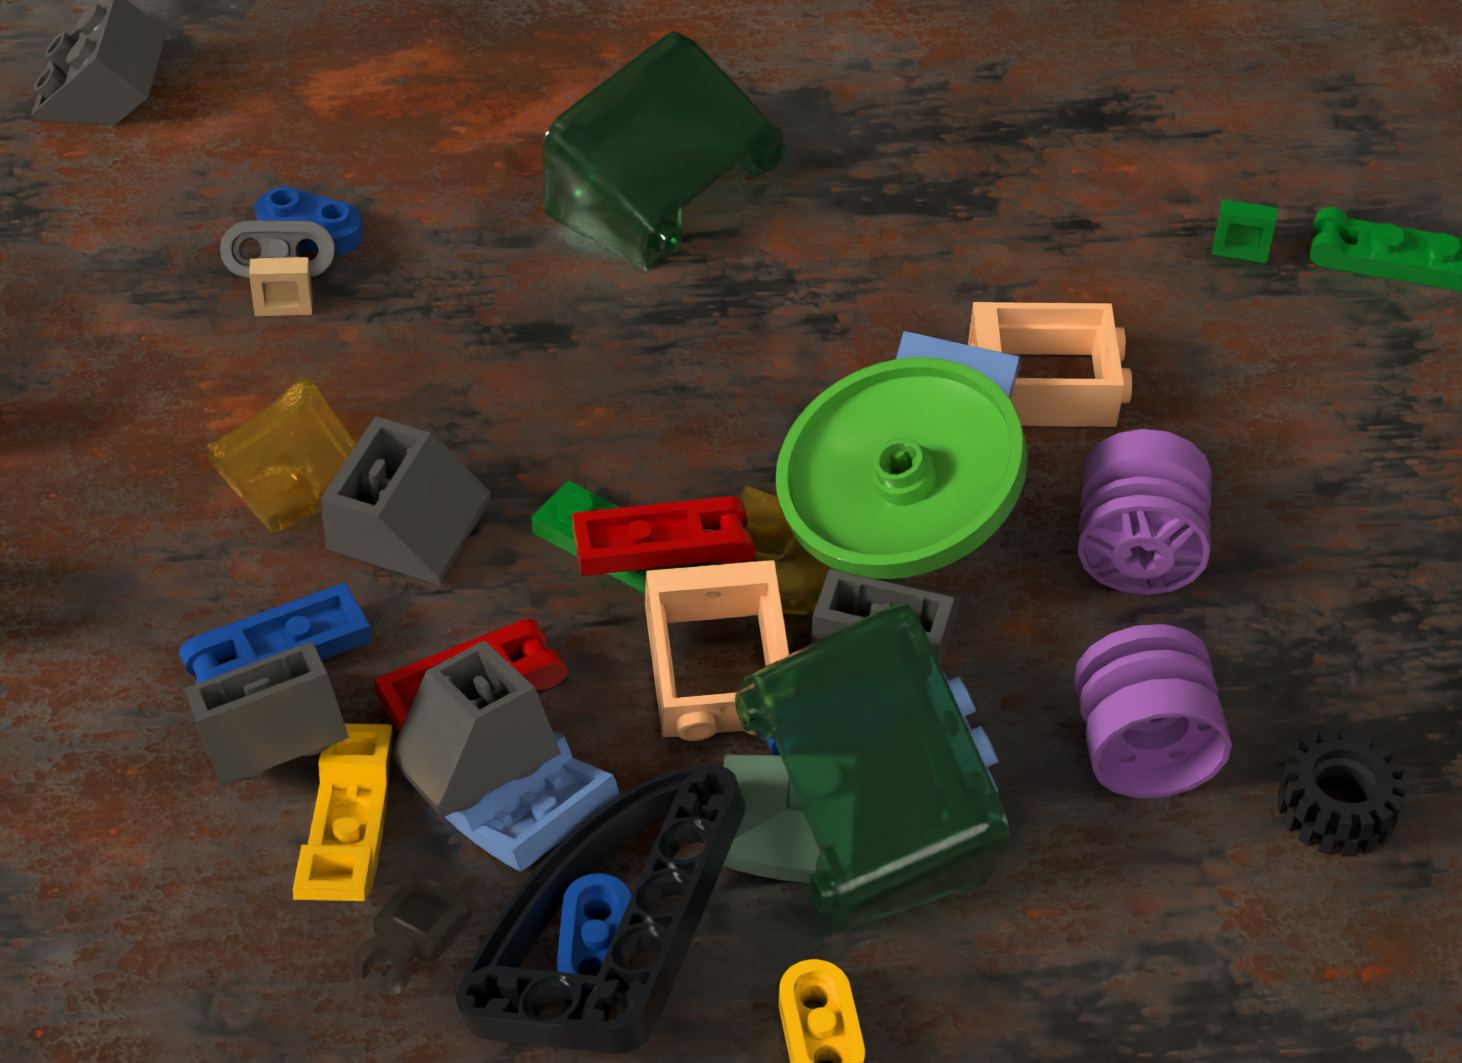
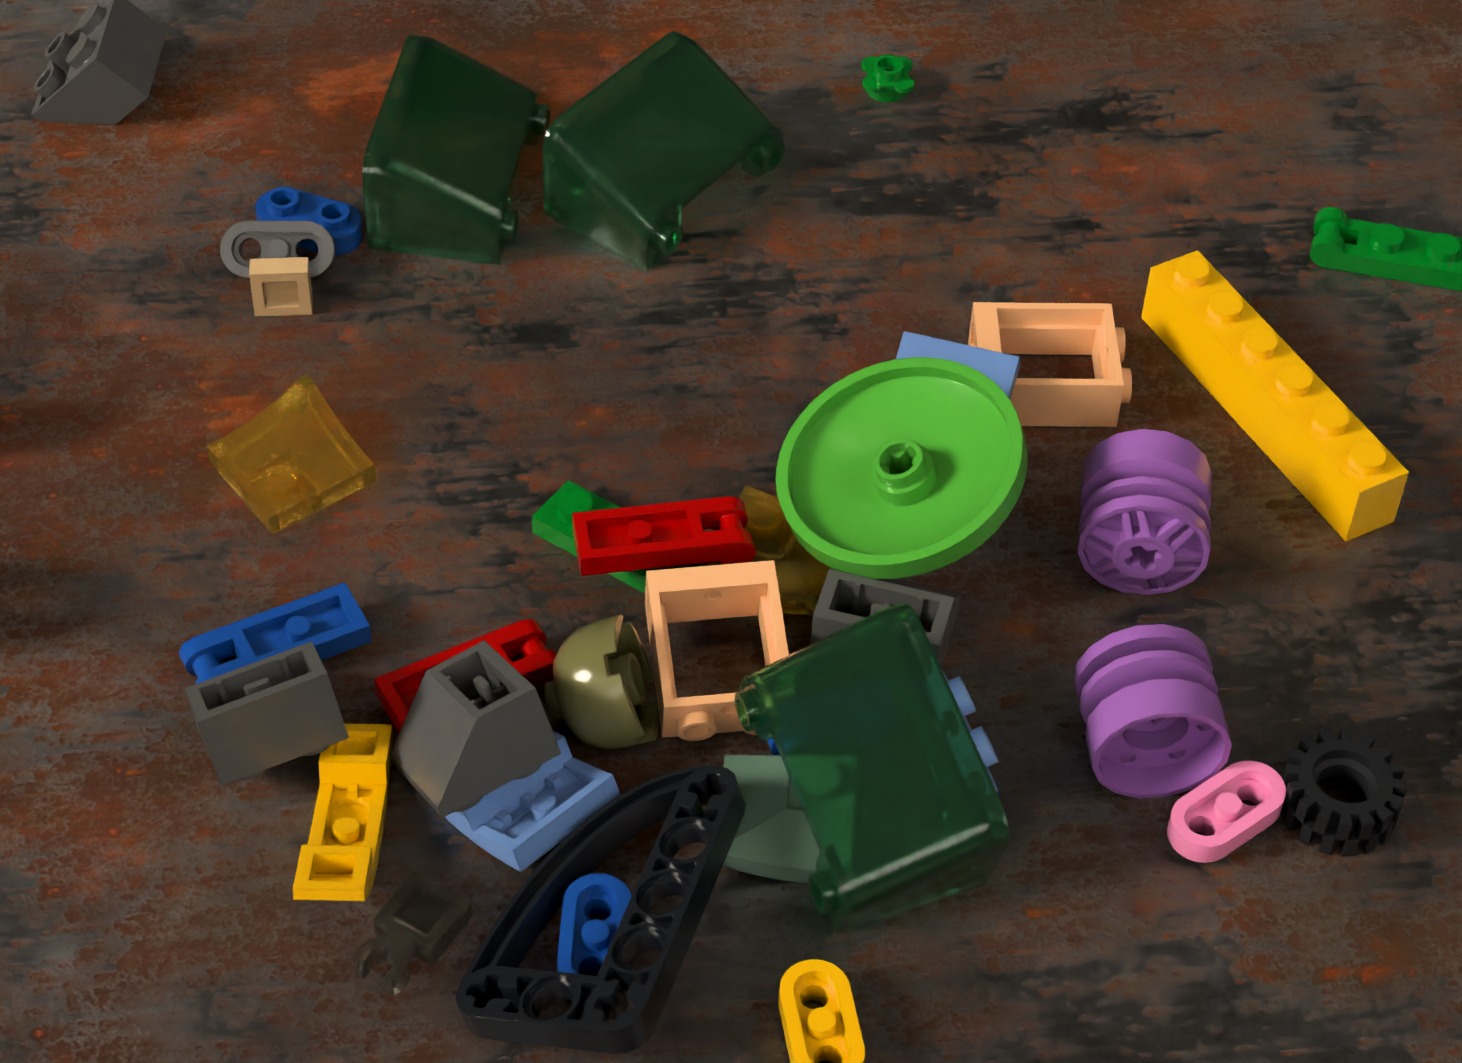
(402, 502): dark grey slope -> none
(447, 155): none -> clear green windscreen
(602, 686): none -> olive cylinder
(887, 77): none -> green plate
(1219, 813): none -> bright pink plate
(1244, 231): green plate -> none
(1274, 396): none -> yellow brick

